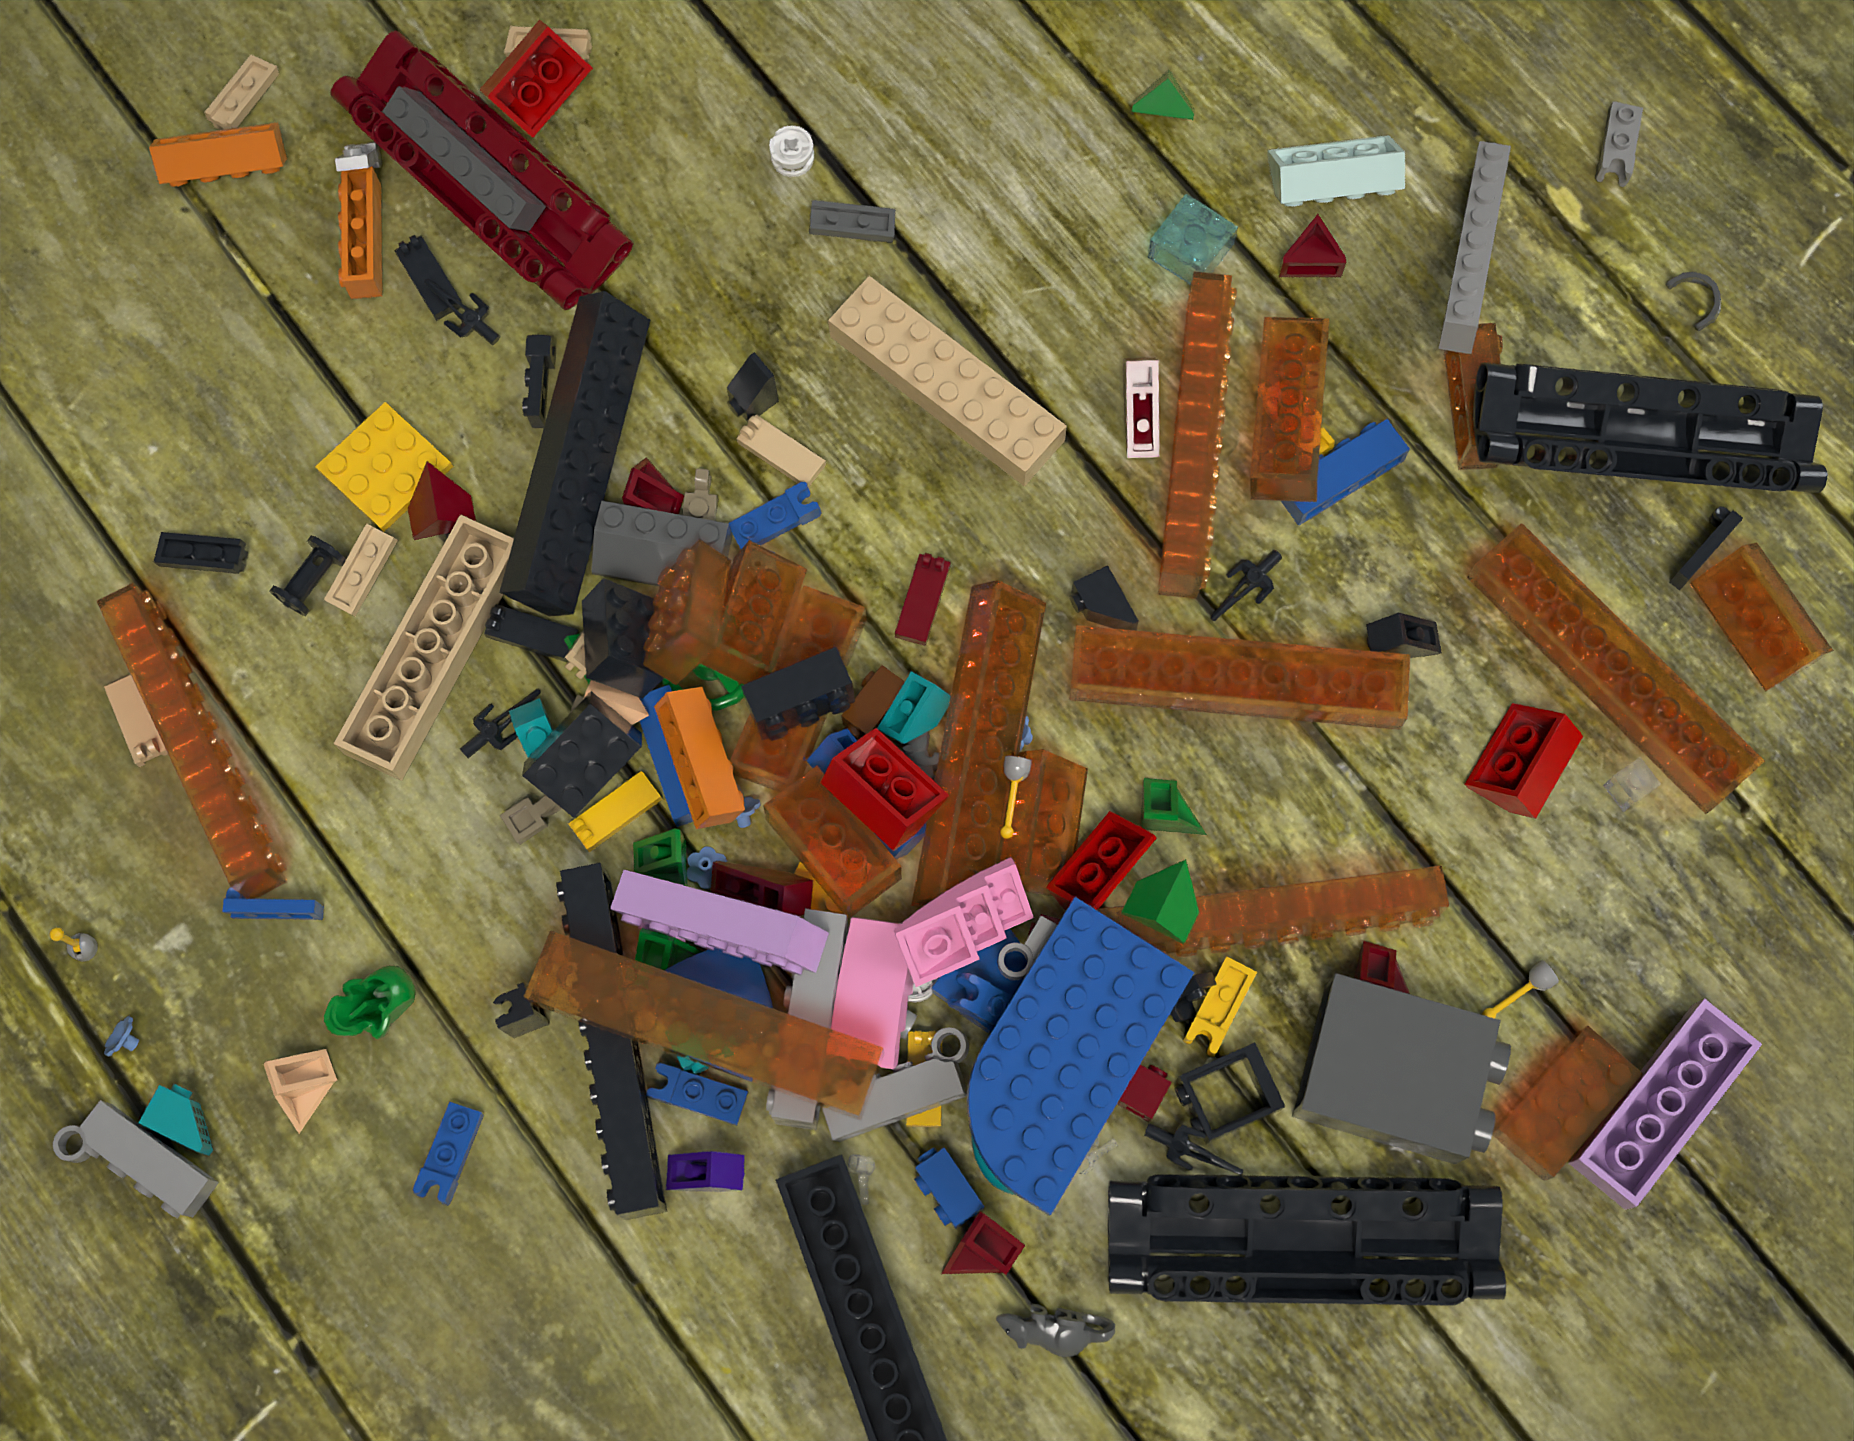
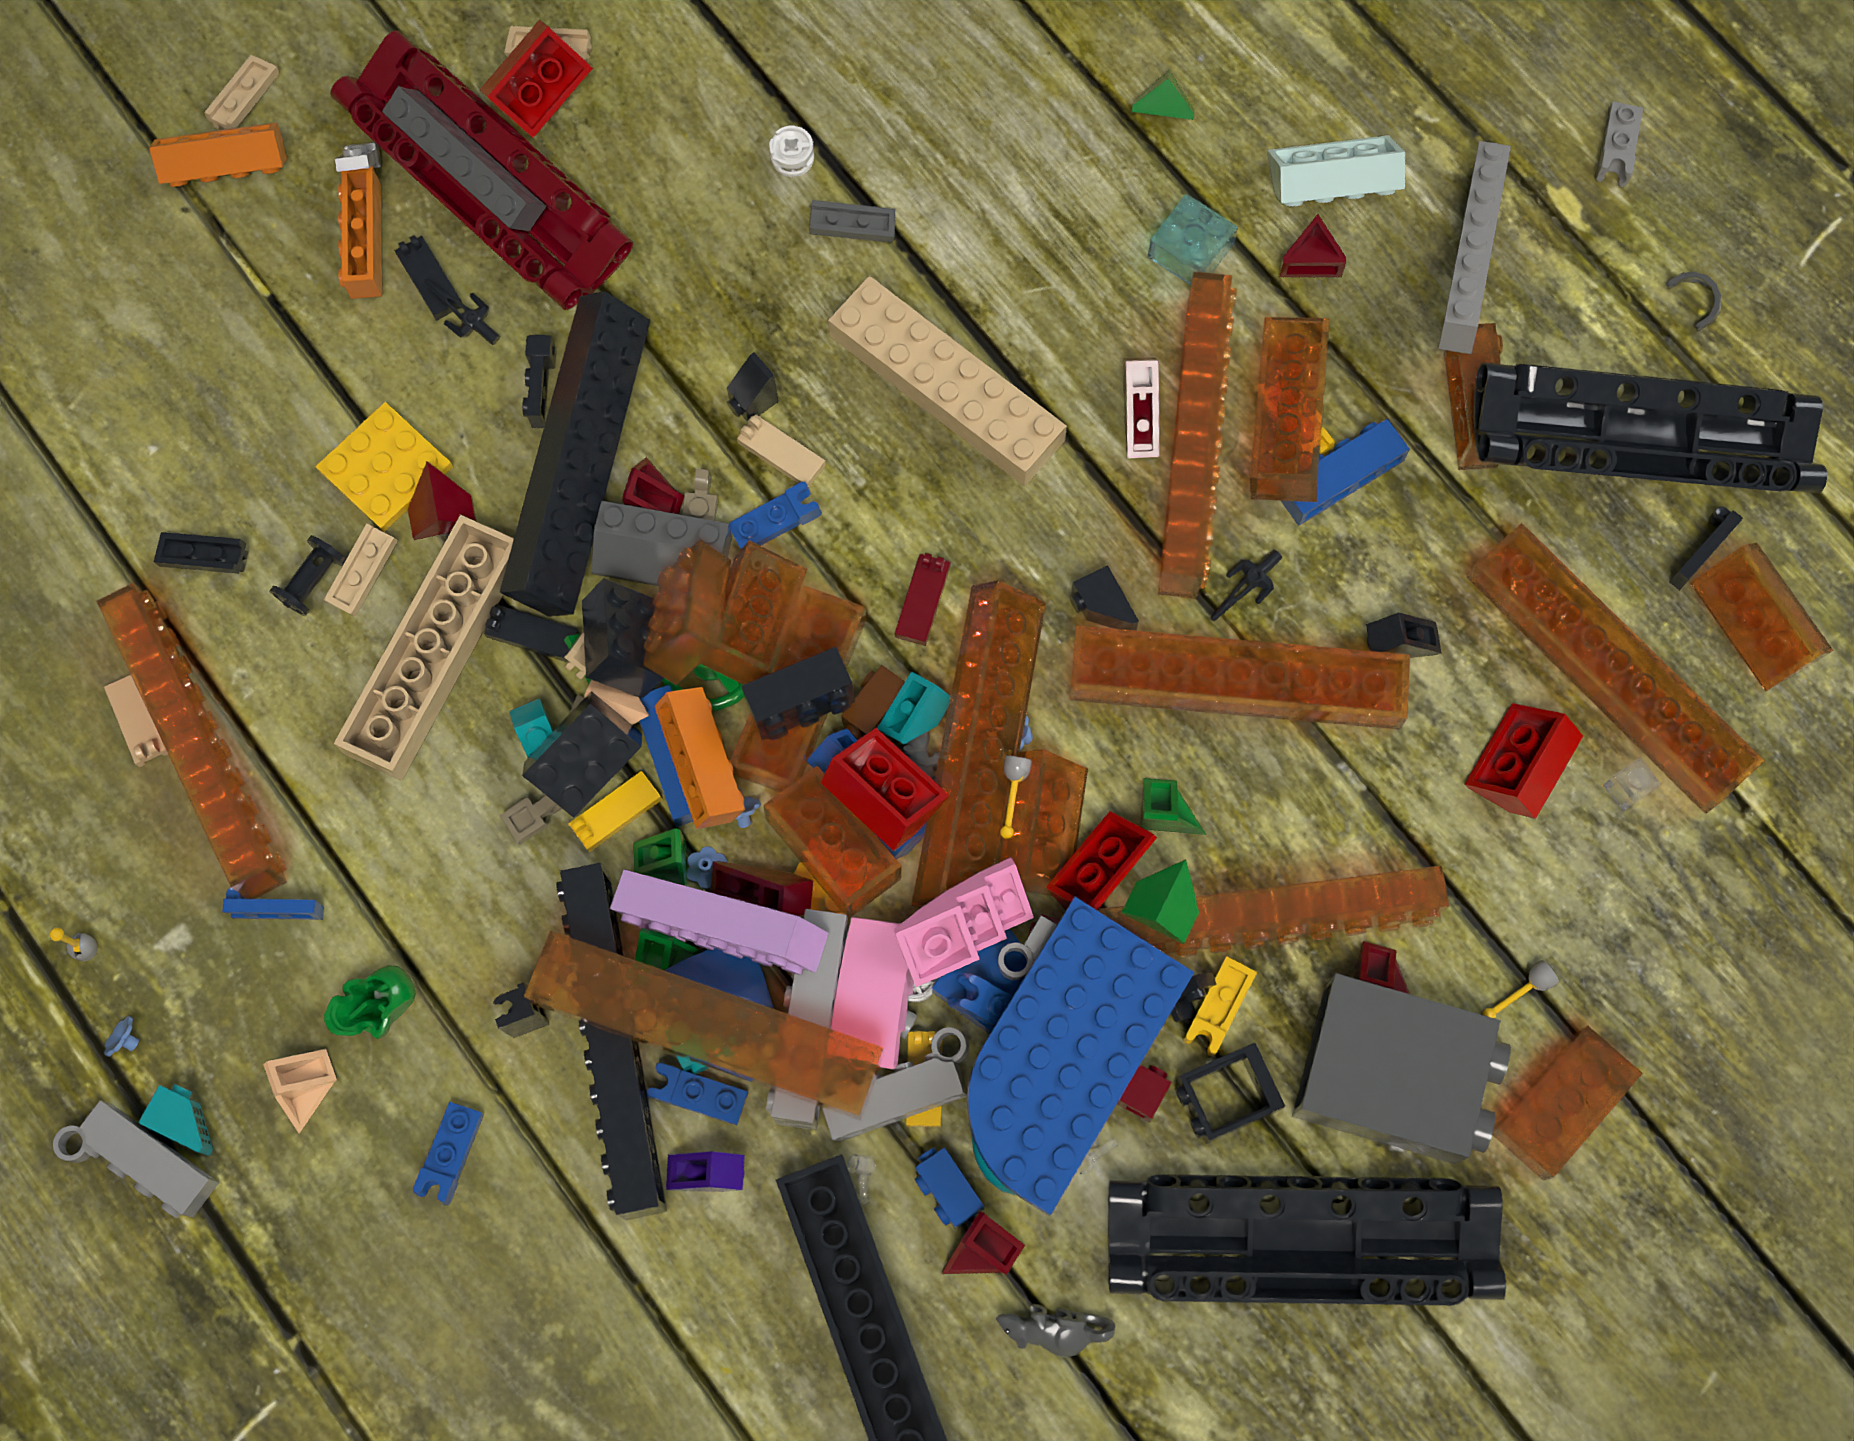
(490, 730): black piece -> none
(1180, 1145): black piece -> none
(1665, 1104): lavender brick -> none

